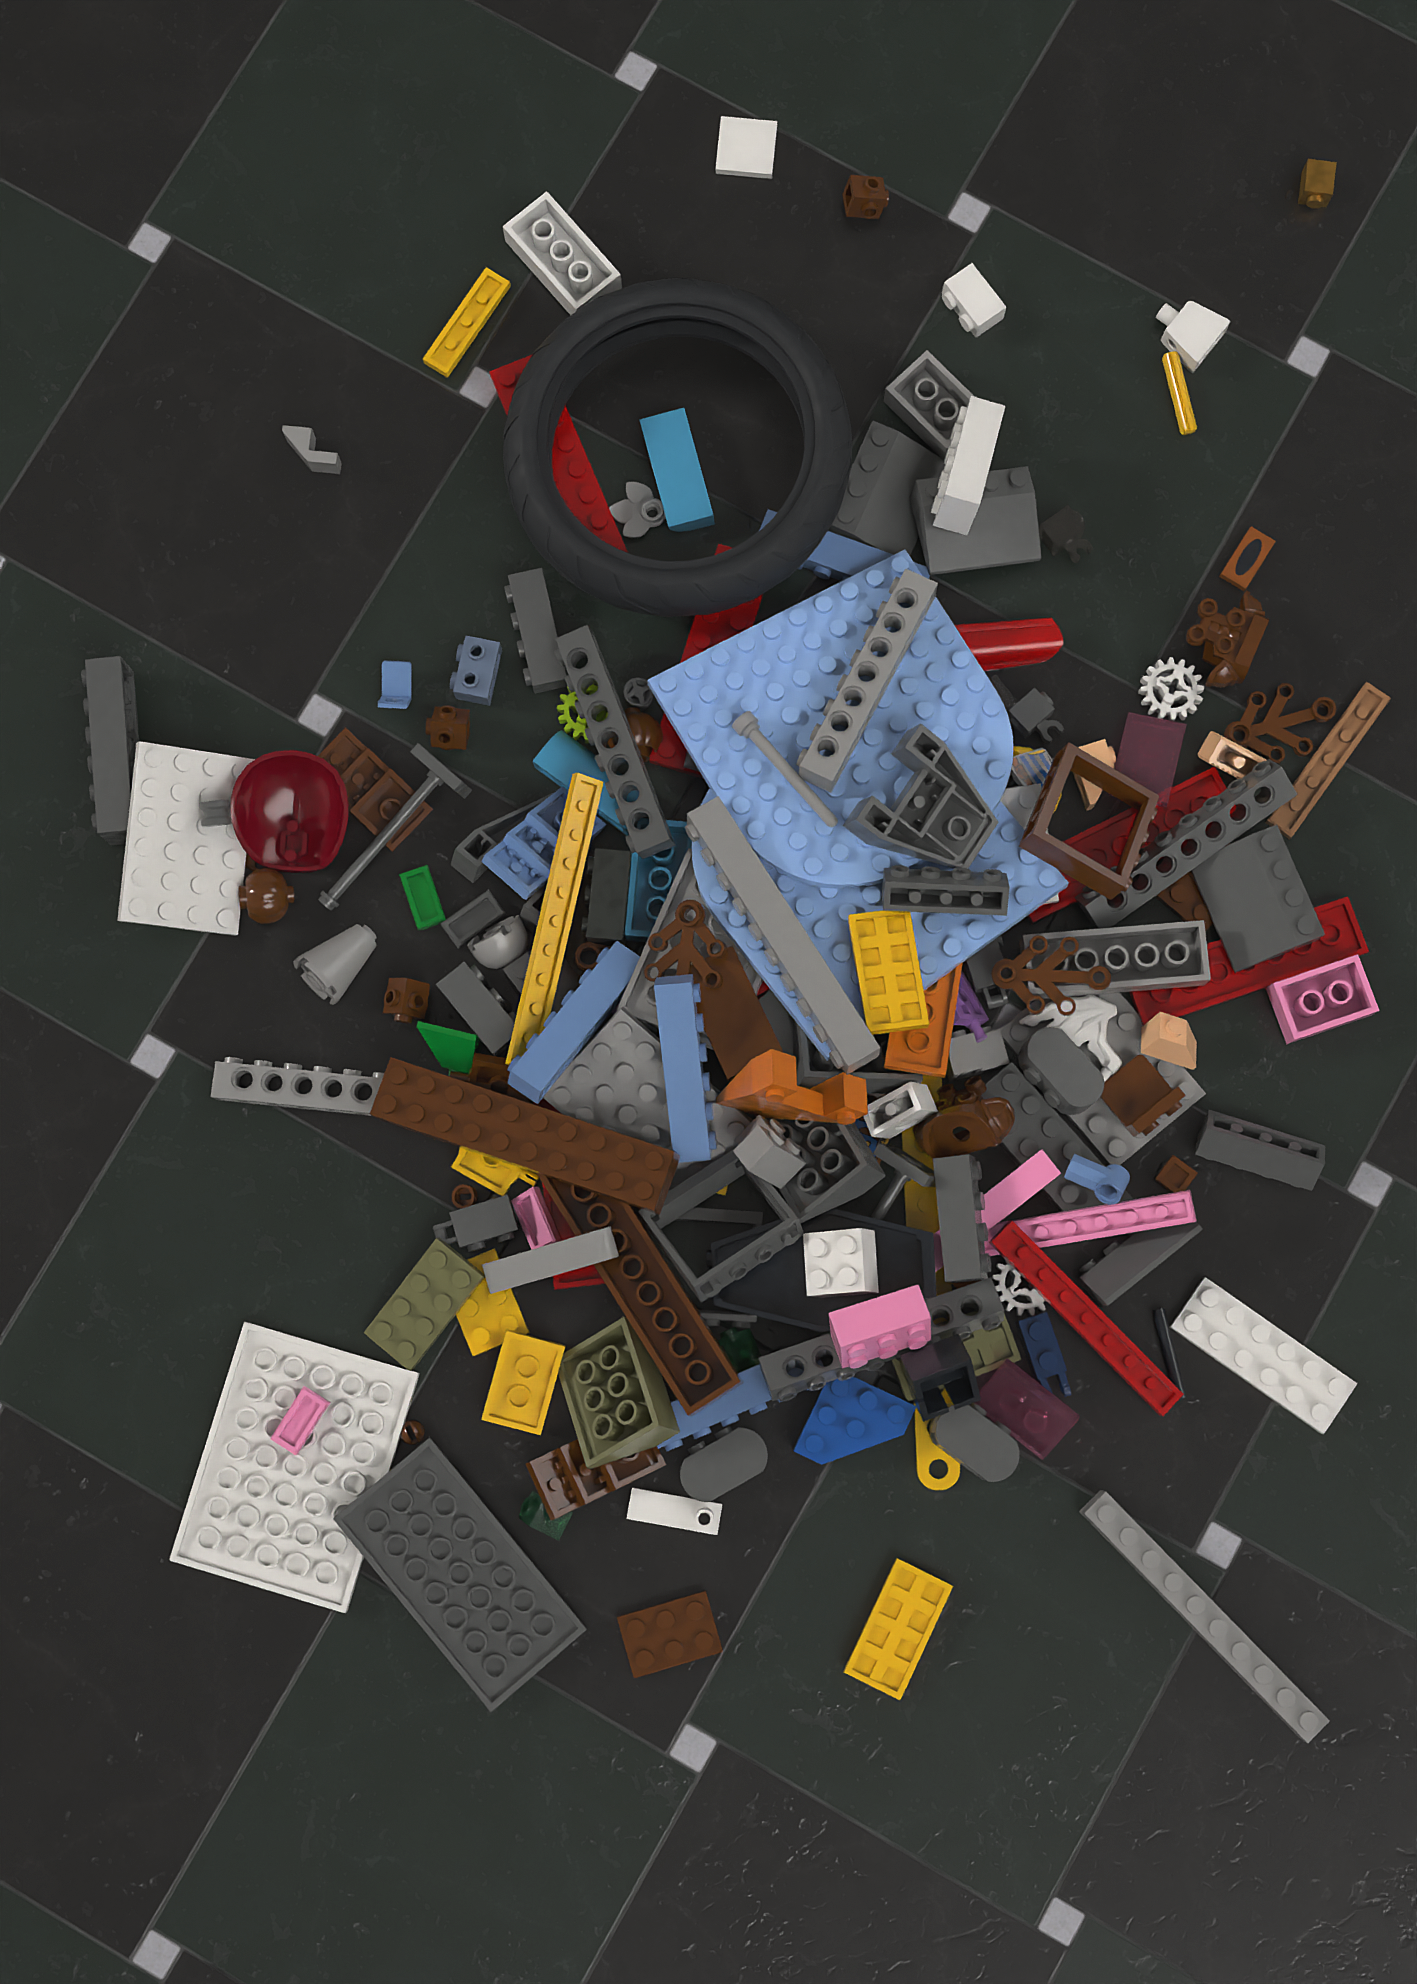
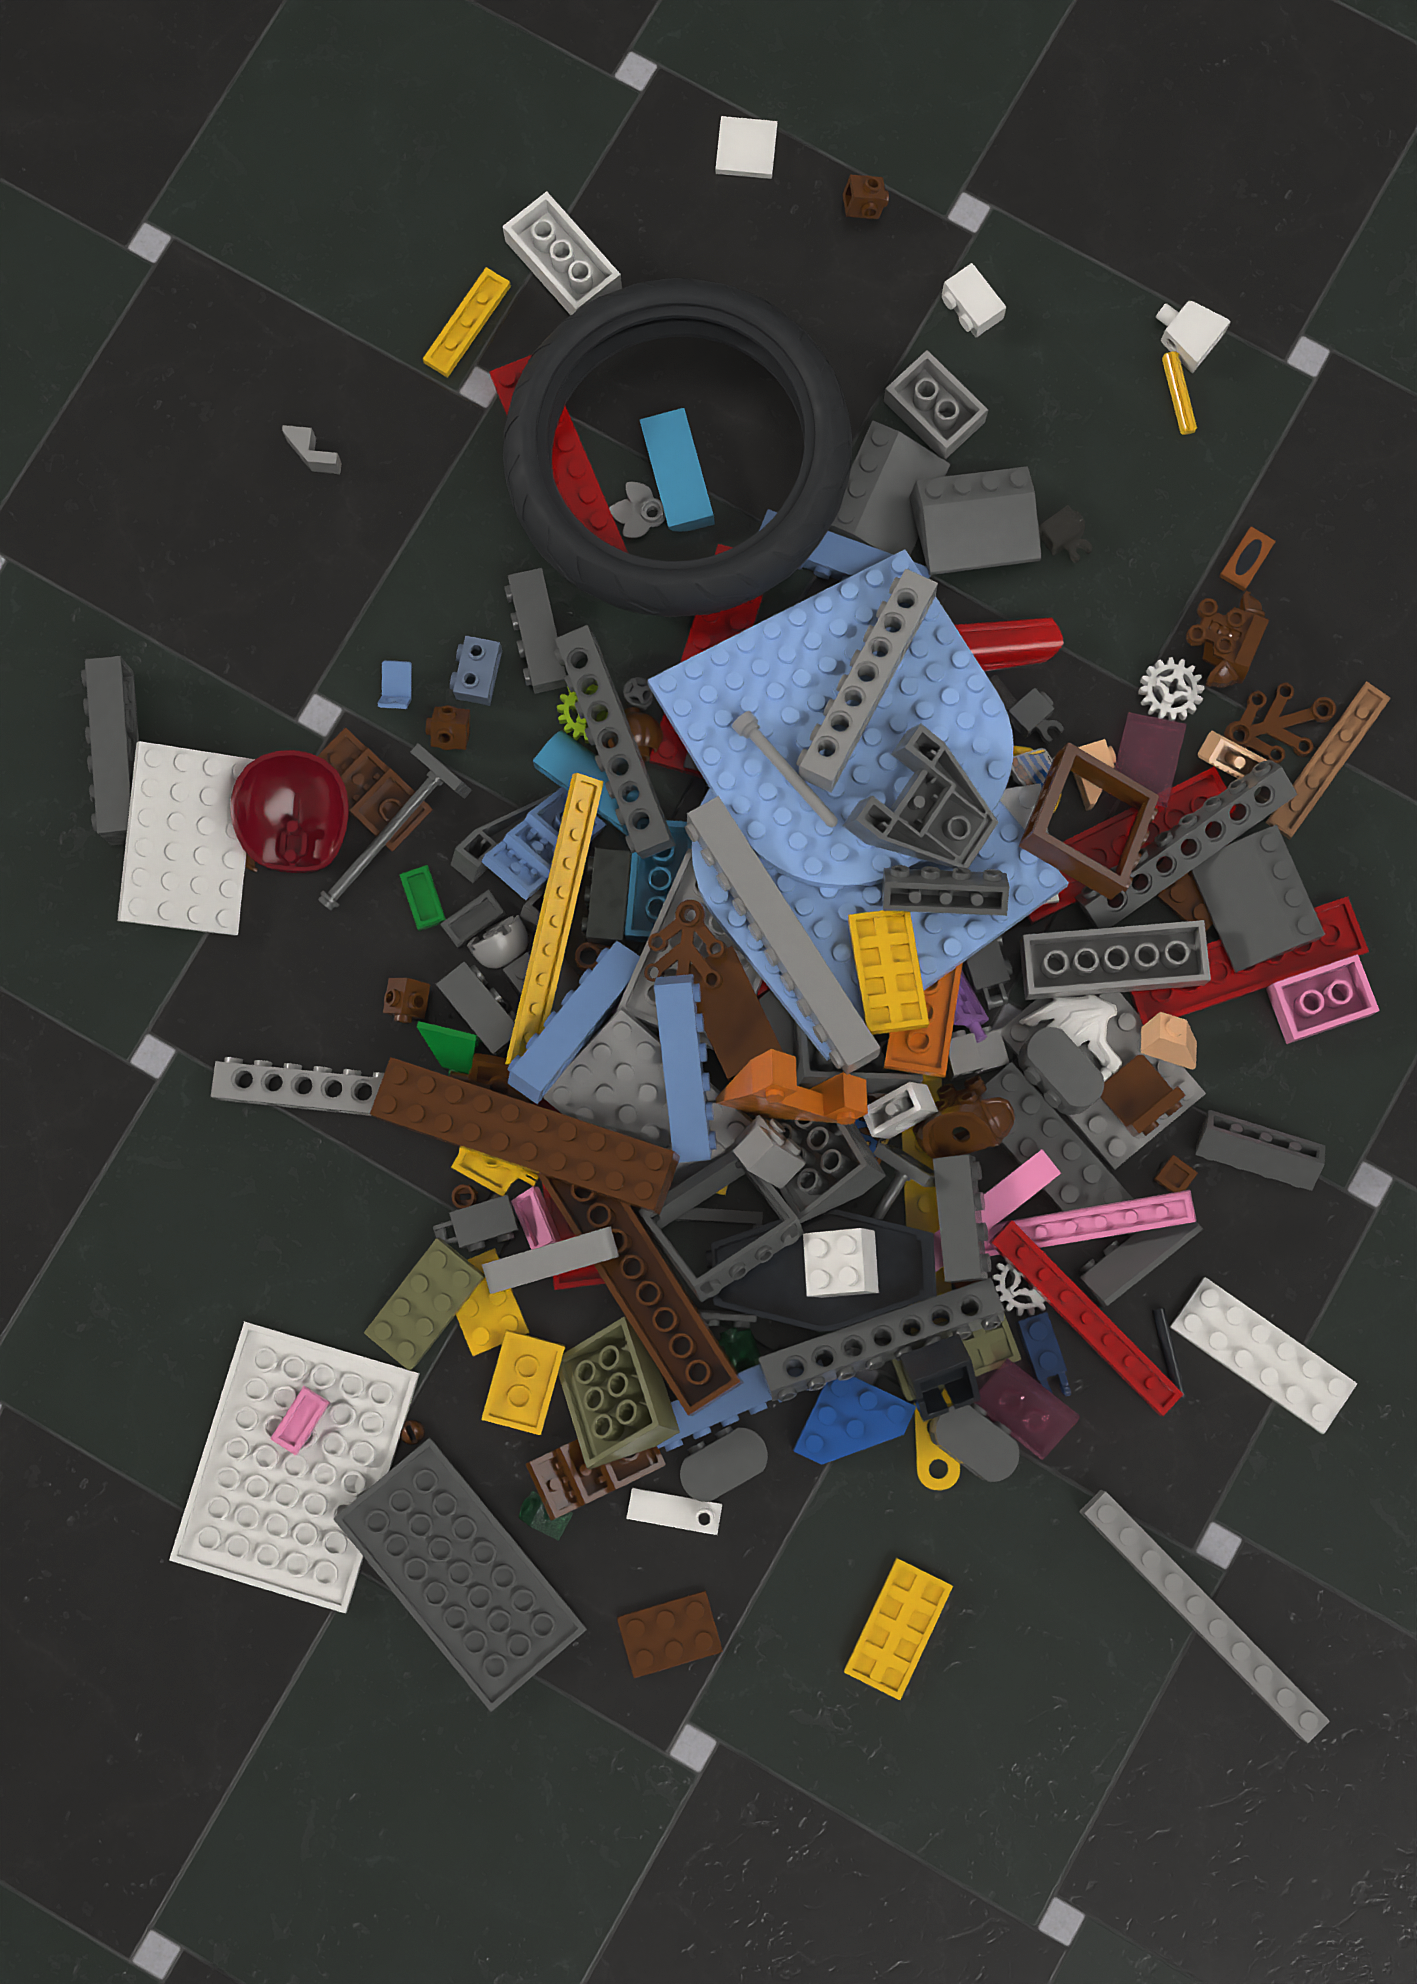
(215, 813): dark grey wheel -> none
(266, 896): reddish brown plant -> none
(337, 961): light grey cone -> none
(880, 1327): bright pink brick -> none
(967, 465): white brick -> none
(1045, 975): reddish brown plant -> none
(1106, 1181): medium blue piece -> none
(1317, 183): pearl gold brick -> none

